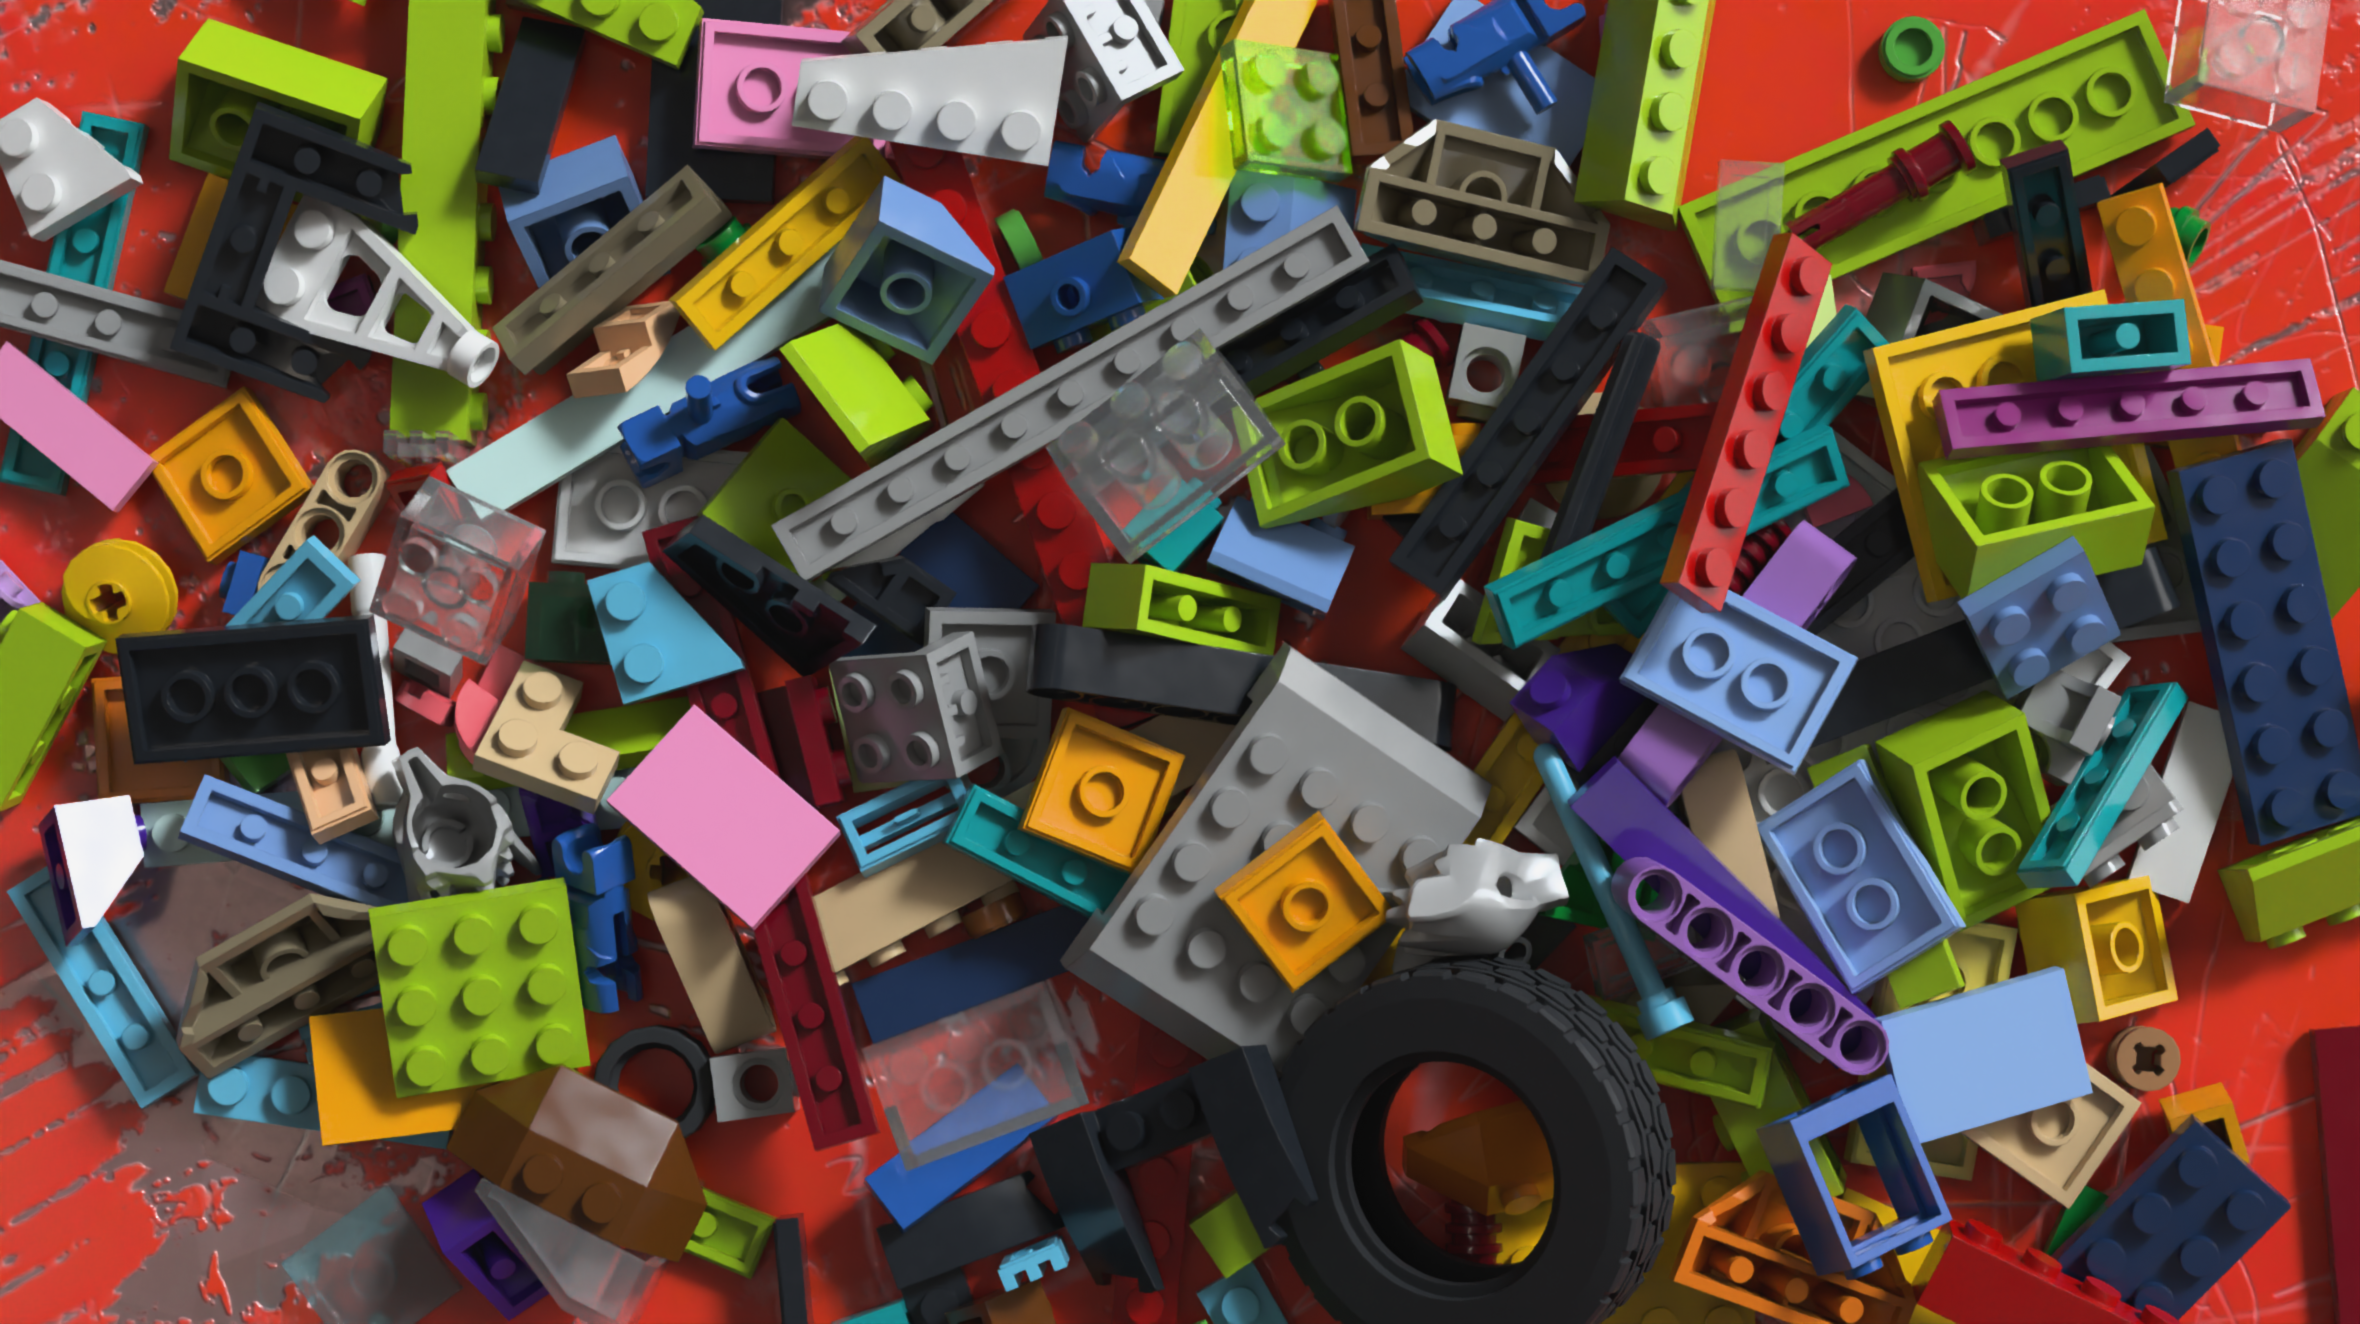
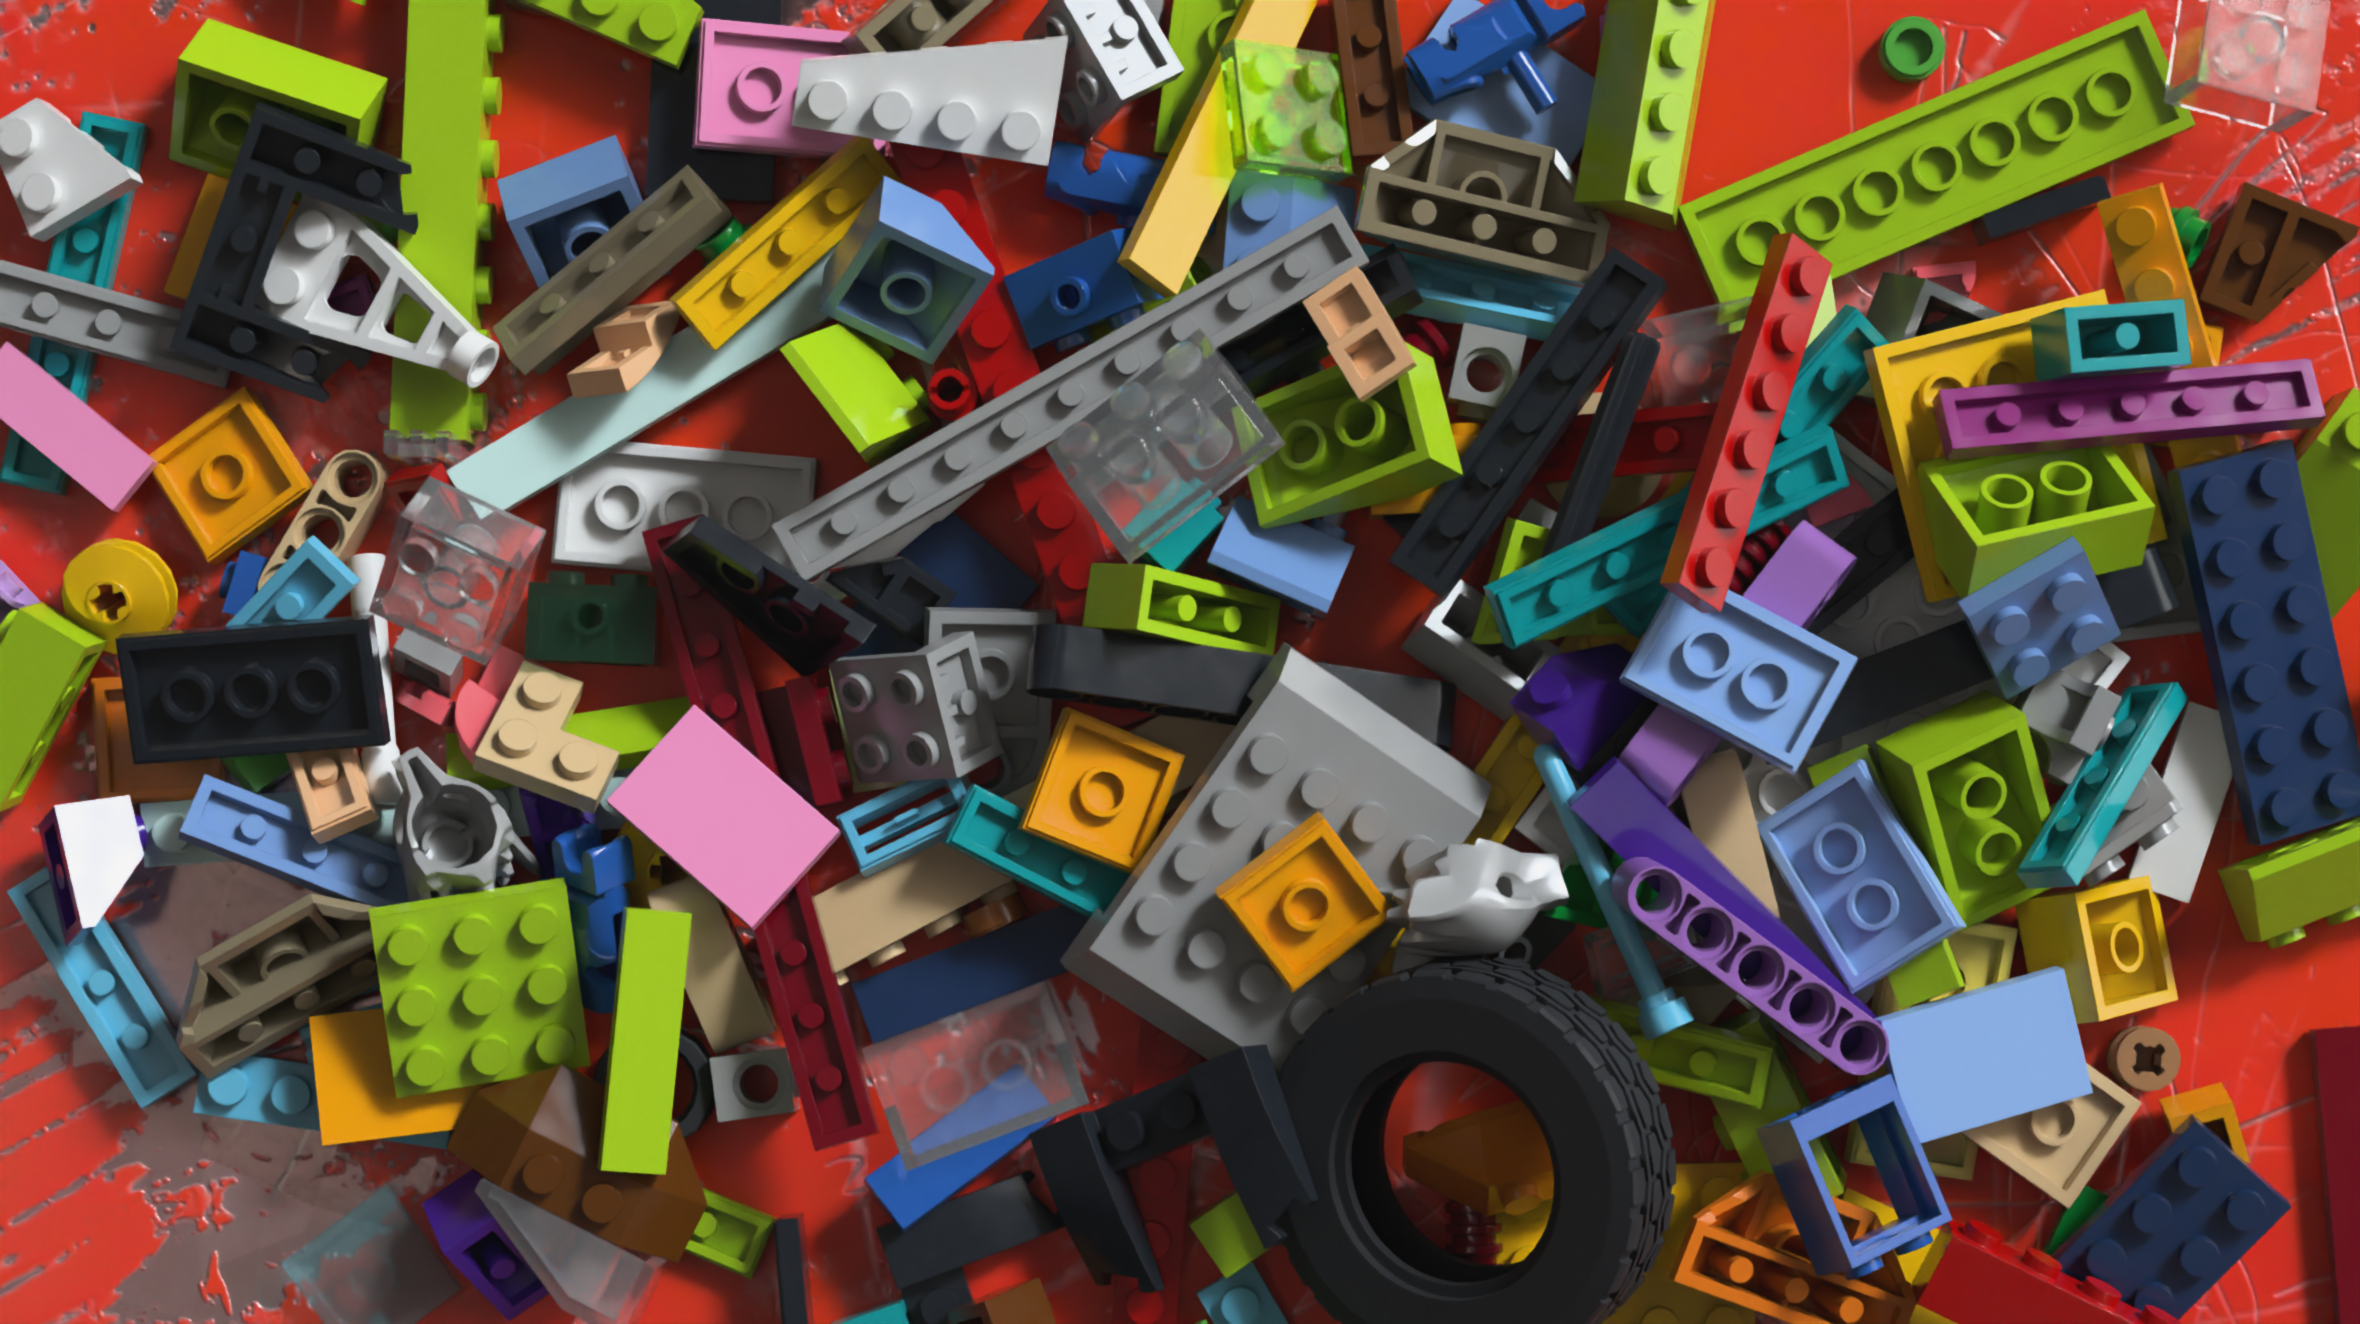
(530, 105): black tile -> none
(644, 1041): none -> lime tile
(656, 635): medium azure wing -> none
(706, 419): blue piece -> none
(770, 484): lime plate -> none
(948, 381): none -> red pin
(1018, 239): bright green tile -> none
(1033, 1261): medium azure tile -> none
(1359, 333): none -> light nougat slope
(1745, 221): clear tile -> none
(1906, 176): dark red pin -> none
(2046, 224): black tile -> none
(2176, 163): black tile -> none
(2267, 253): none -> reddish brown wing

